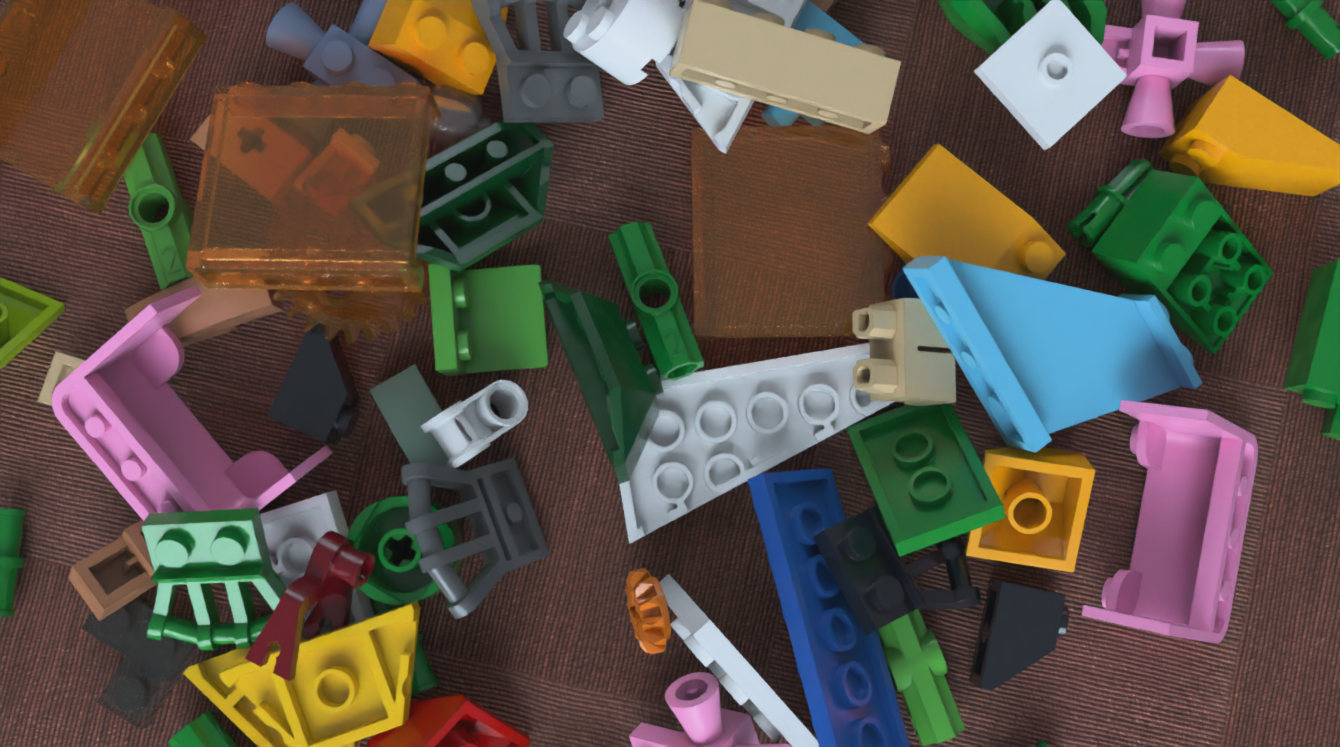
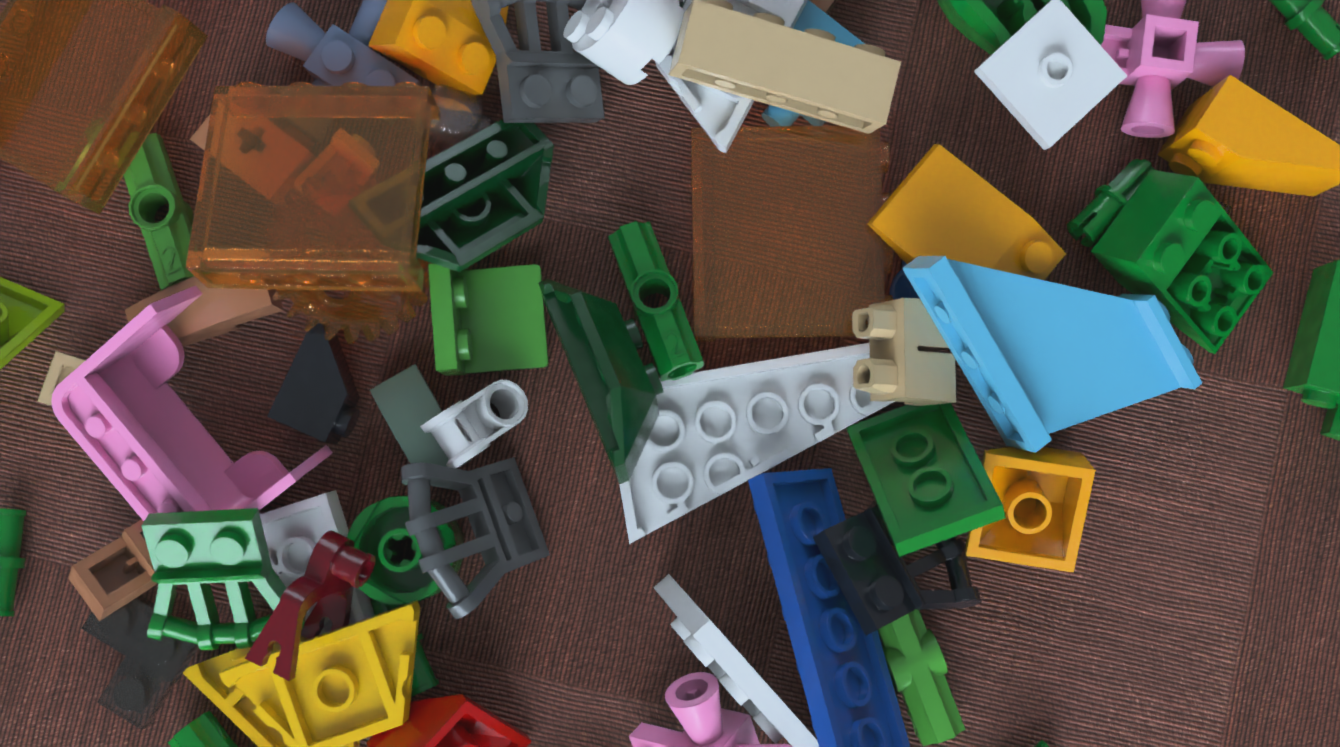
(648, 611): orange gear -> none
(1015, 631): black slope -> none
(1187, 524): bright pink windscreen -> none

